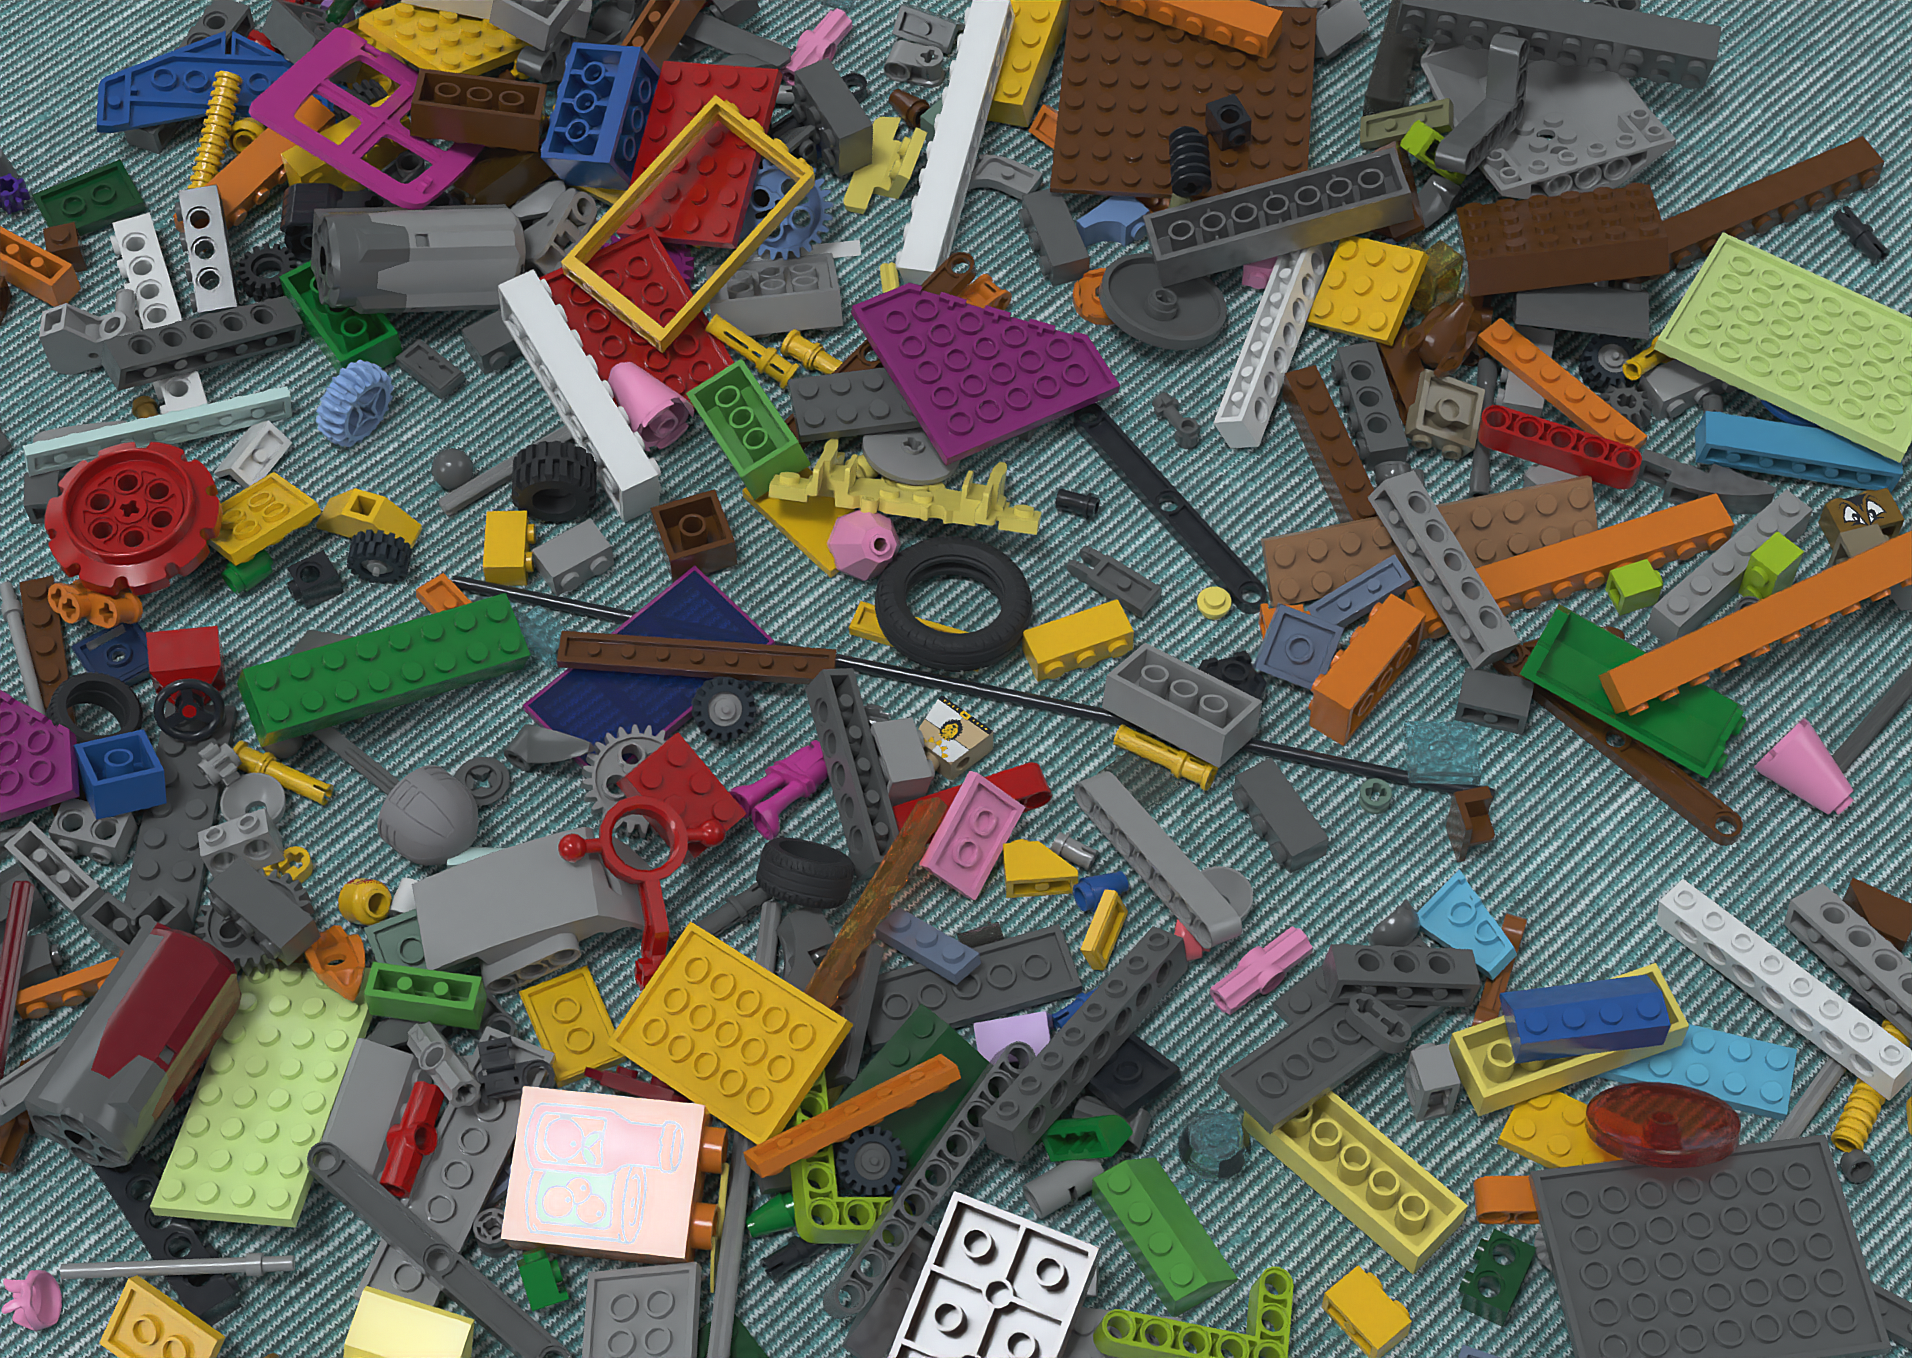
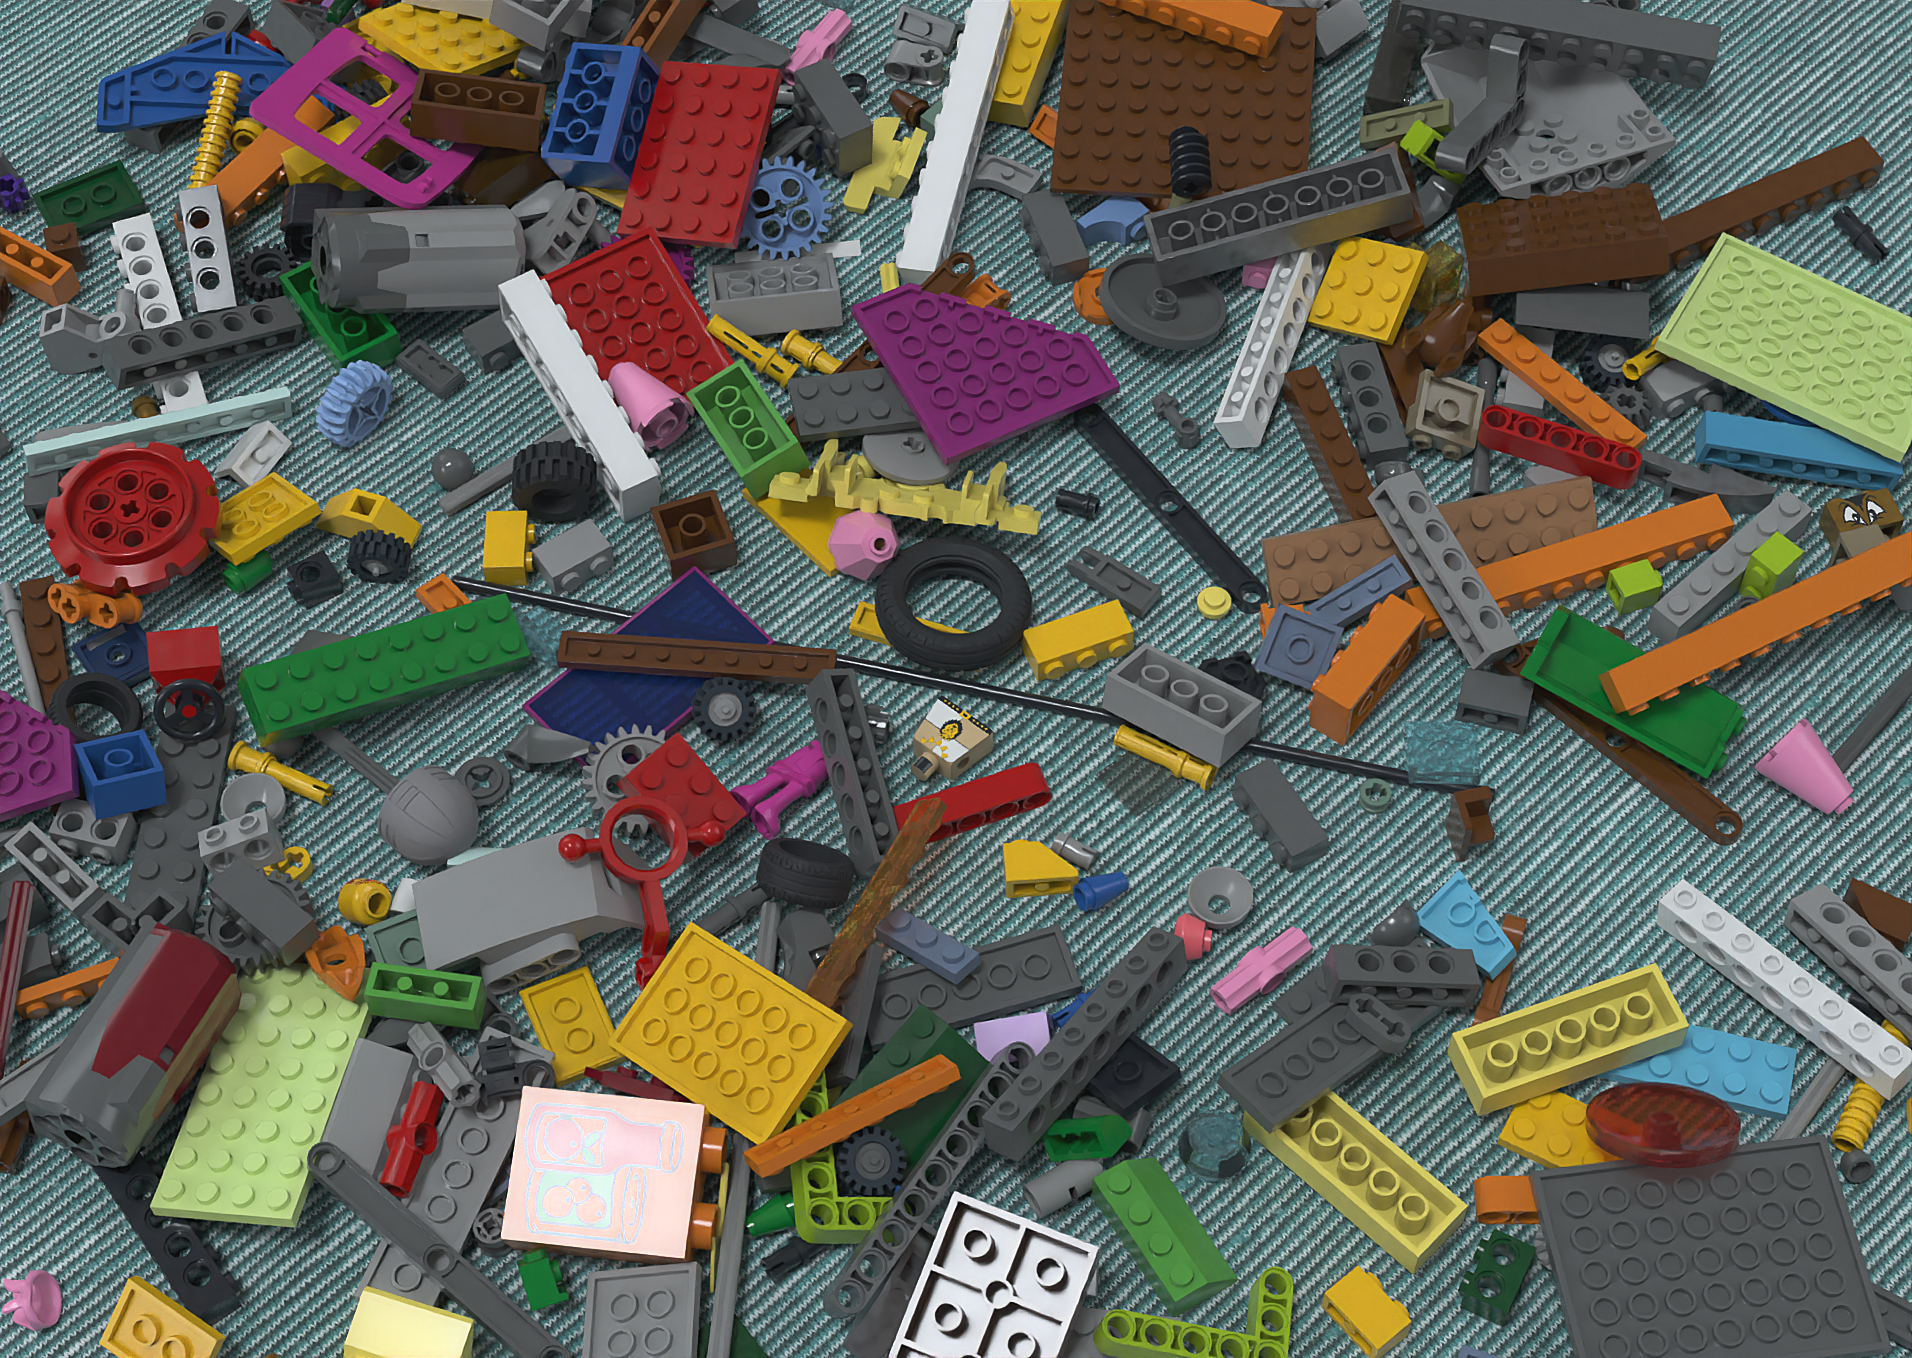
(219, 764): light grey gear -> none
(253, 1265): light grey bar -> none
(750, 132): yellow door -> none
(902, 759): light grey slope -> none
(972, 835): bright pink plate -> none
(982, 935): clear smoke pin -> none
(1104, 930): yellow tile -> none
(1158, 860): light grey beam -> none
(1228, 122): black brick -> none
(1431, 1082): light grey brick -> none
(1585, 1018): blue slope -> none

